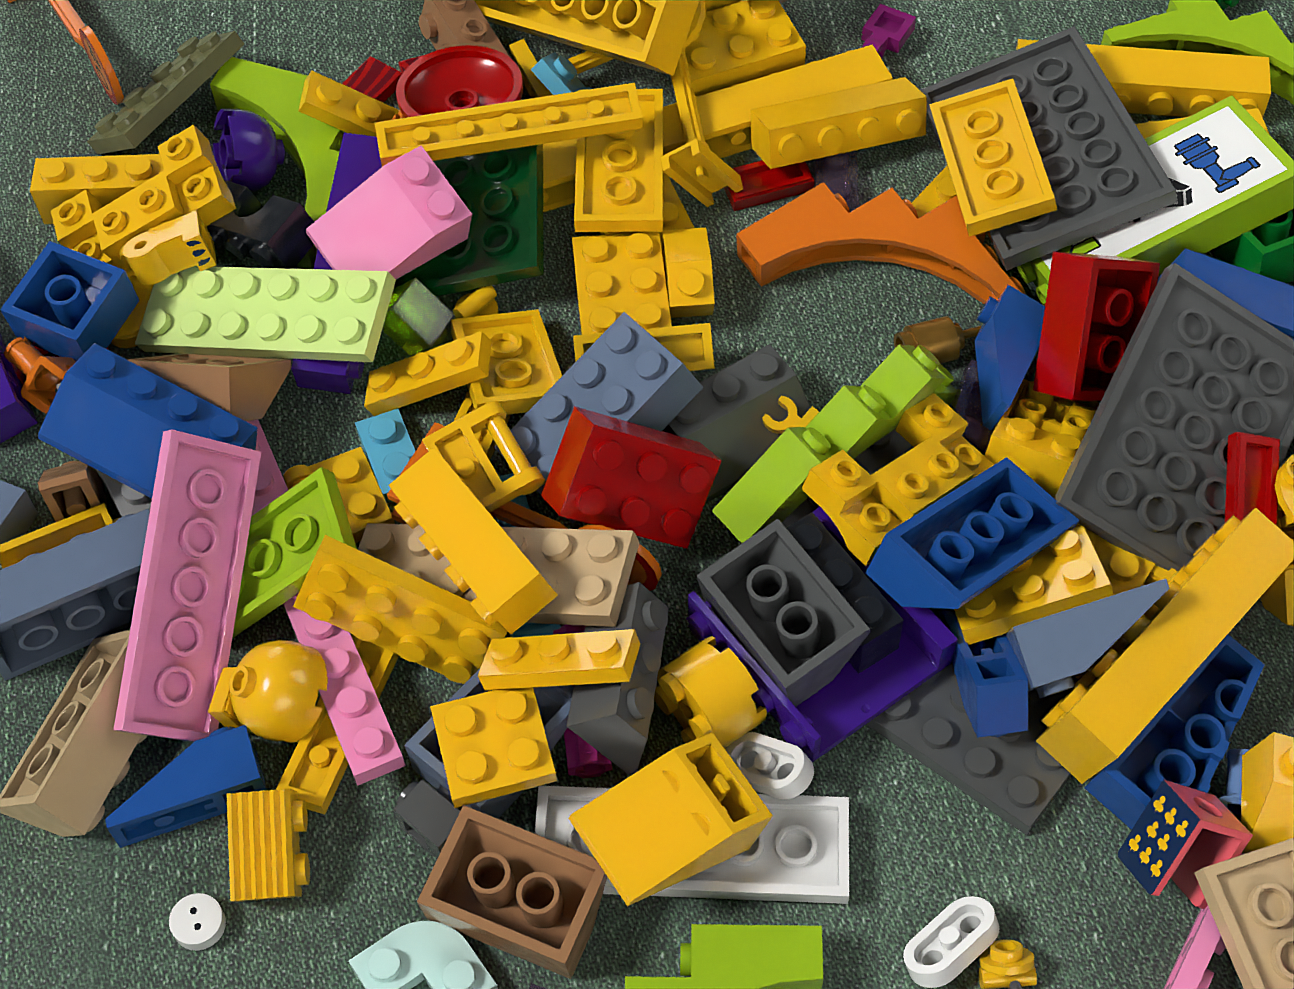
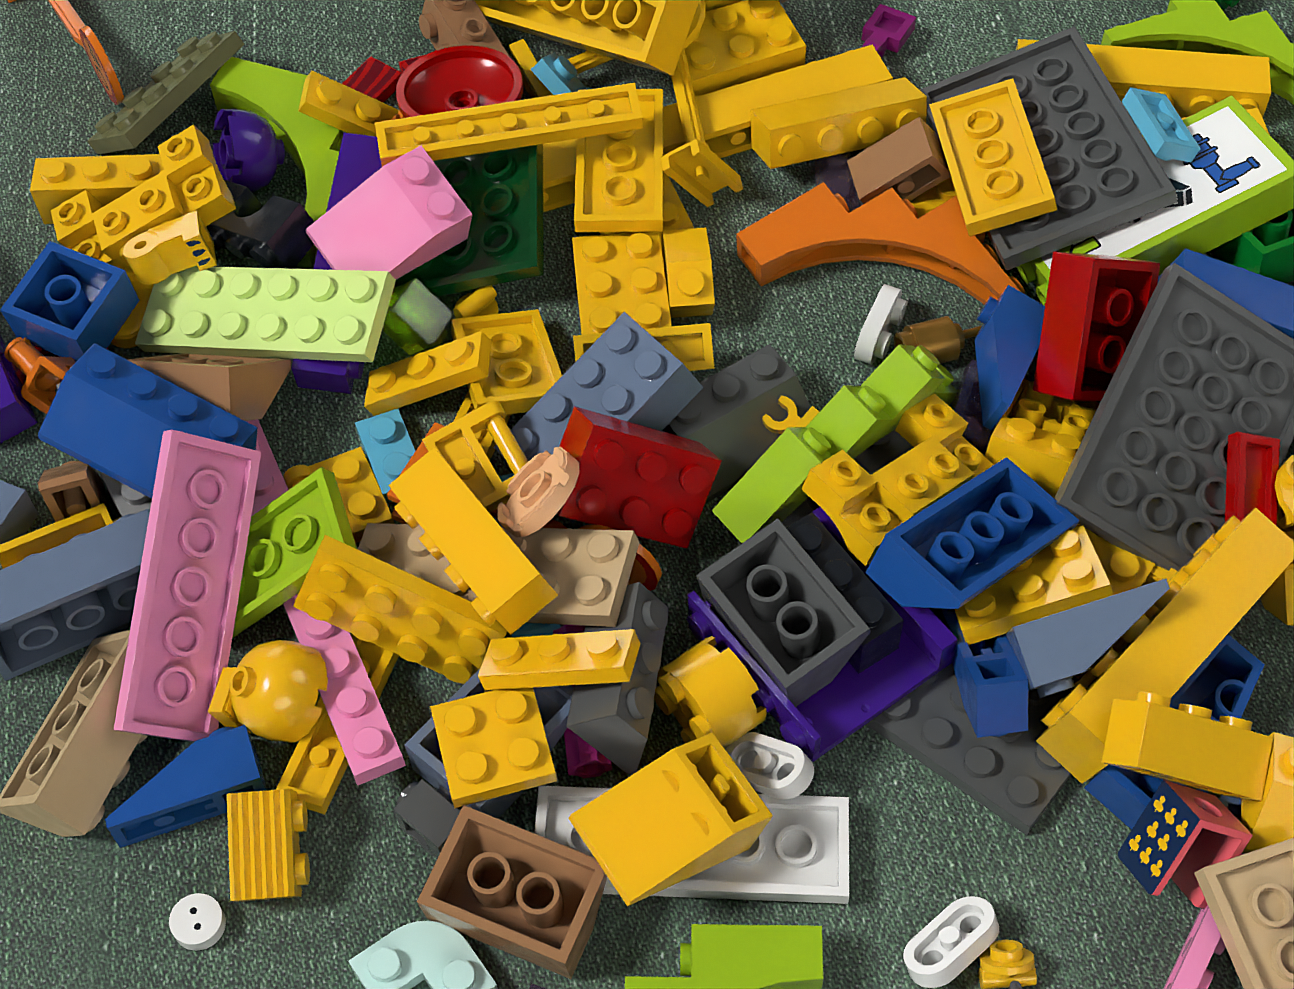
(538, 492): none -> light nougat tile
(768, 185): red tile -> none
(875, 335): none -> white plate
(905, 160): none -> medium nougat brick
(1160, 125): none -> medium azure plate
(1187, 746): none -> yellow brick

